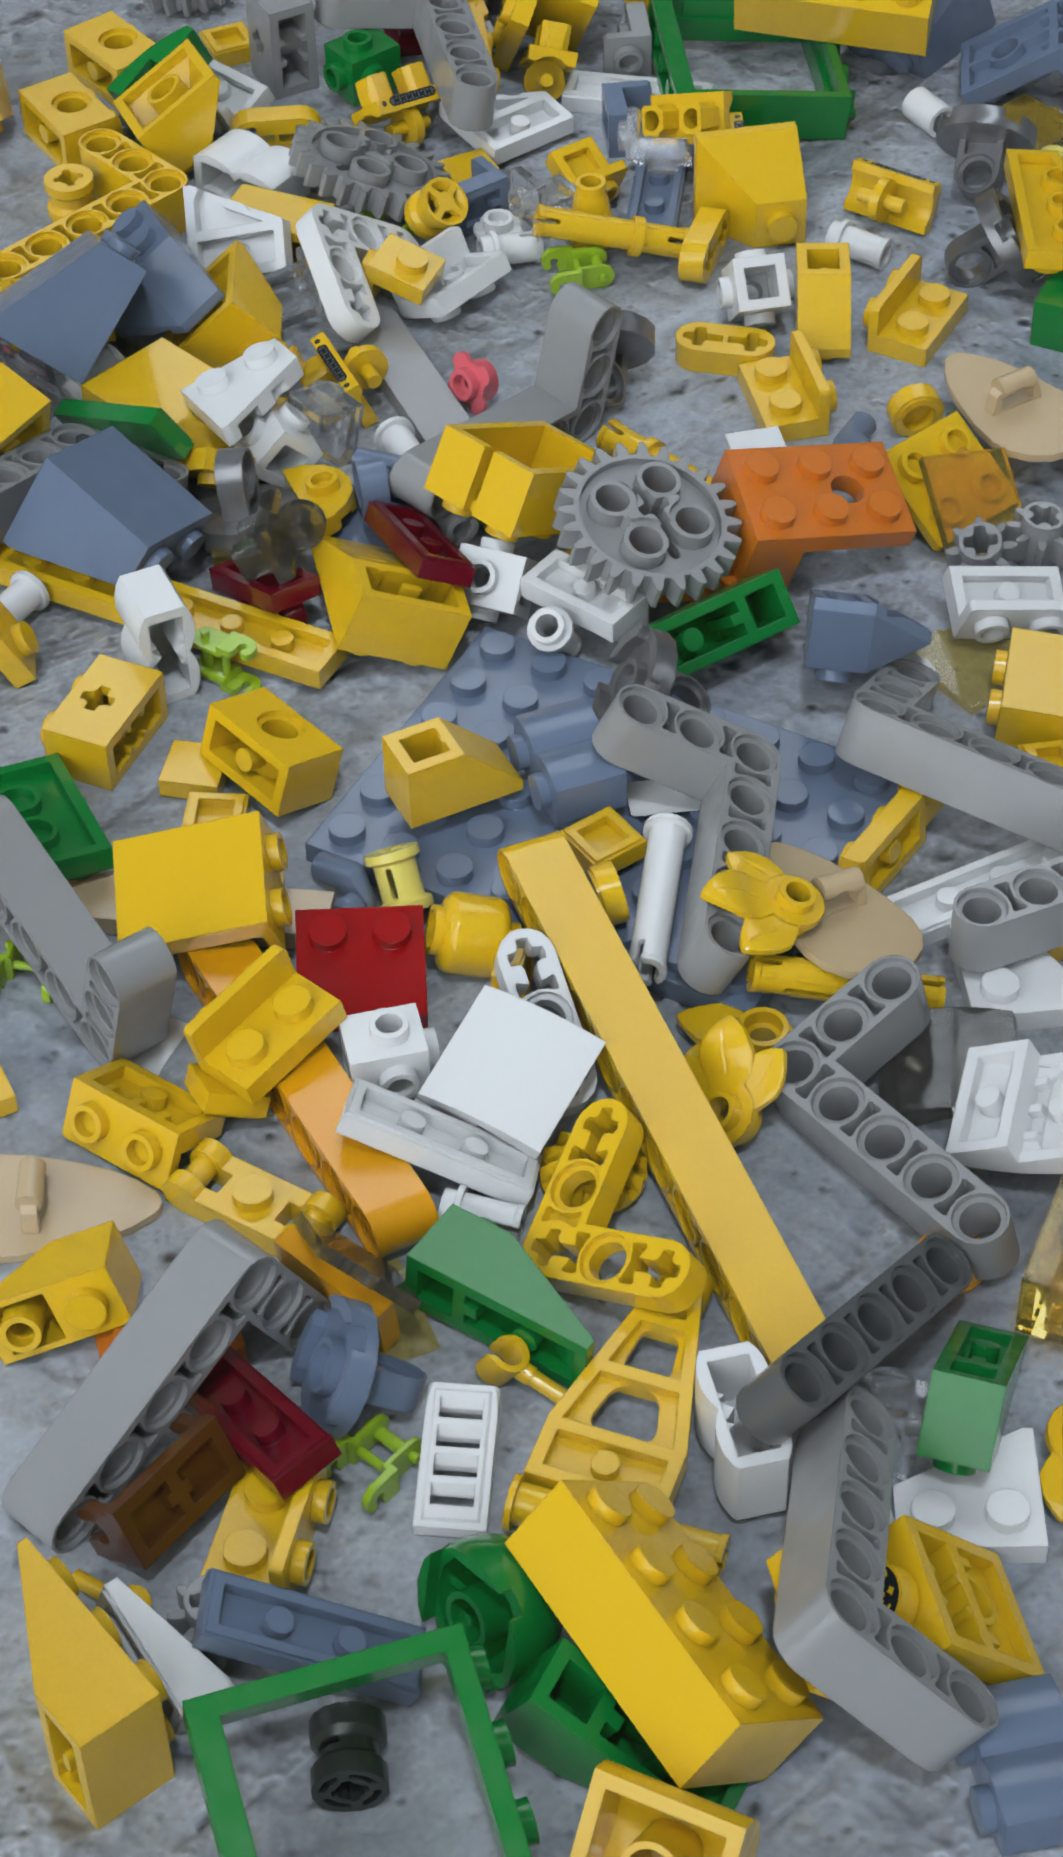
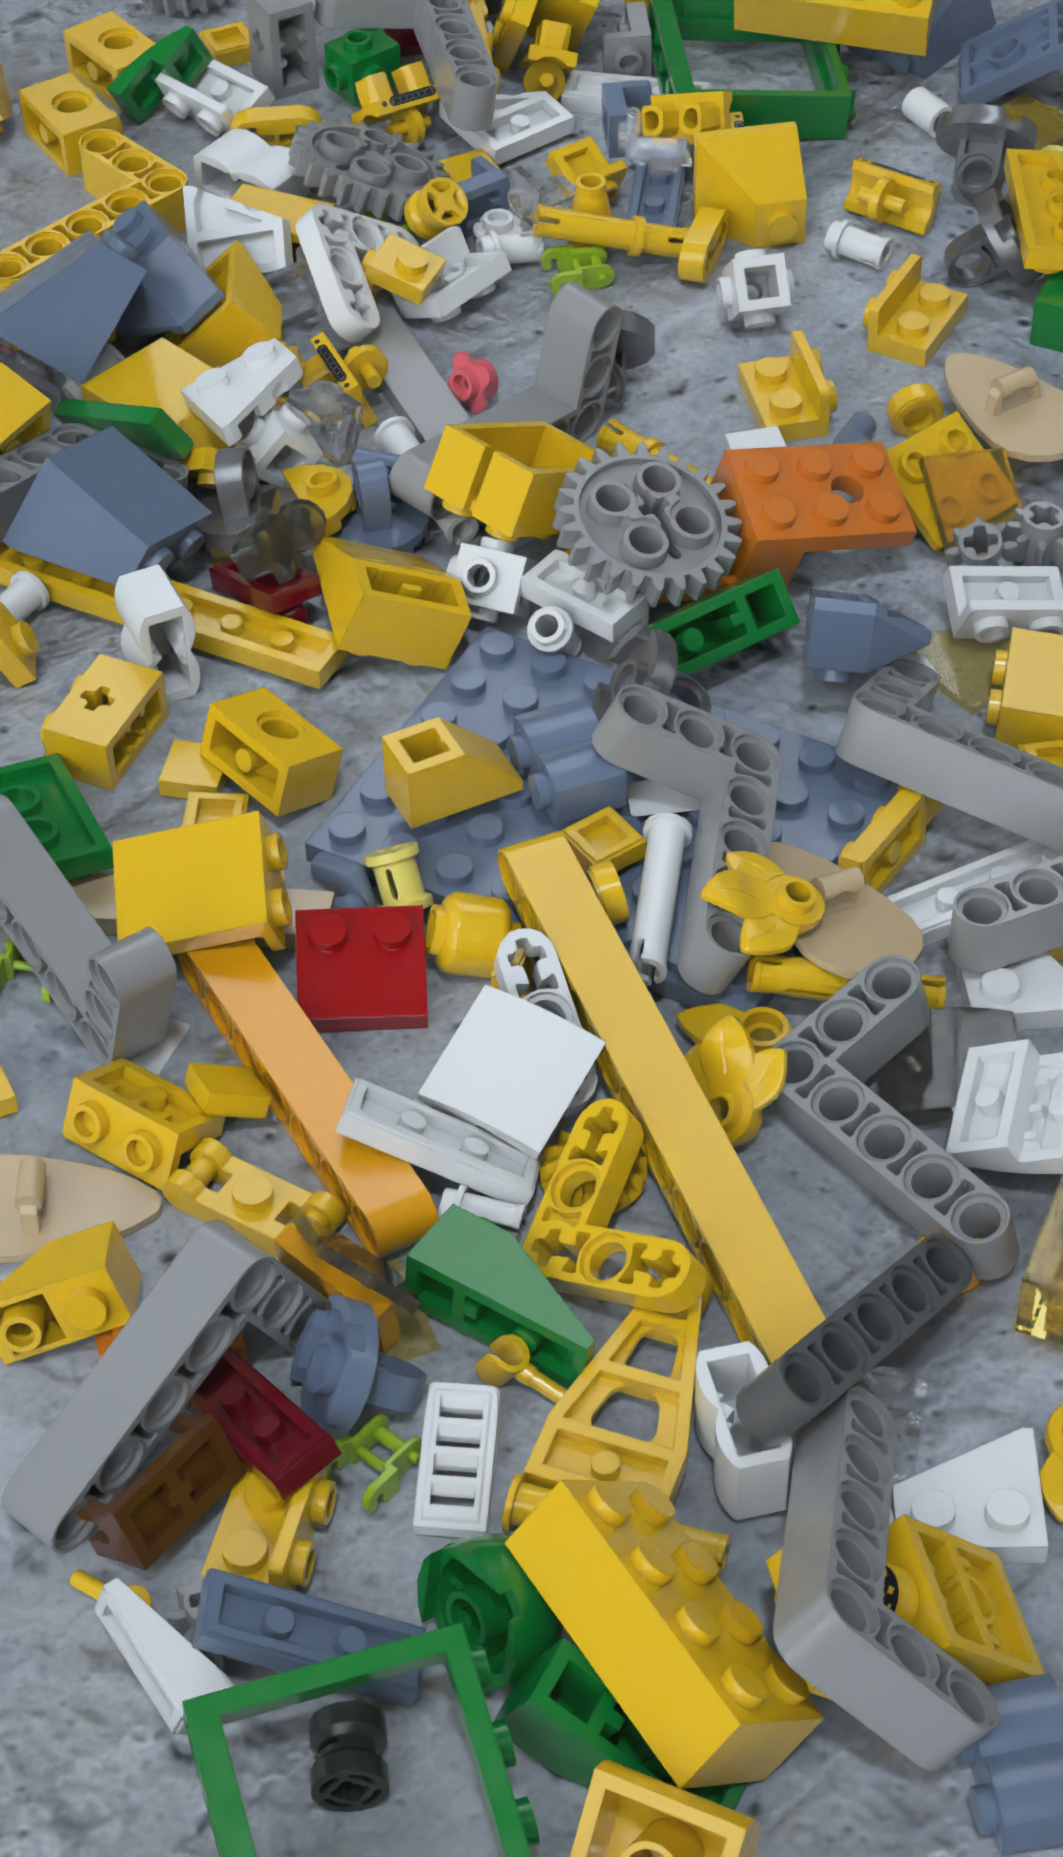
(68, 189): yellow wheel -> none
(92, 1700): yellow slope -> none
(173, 106): yellow slope -> none
(215, 661): lime piece -> none
(262, 1025): yellow bracket -> none
(389, 1048): white brick -> none
(419, 544): dark red tile -> none
(720, 347): yellow beam -> none
(824, 297): yellow slope -> none
(970, 1398): green slope -> none

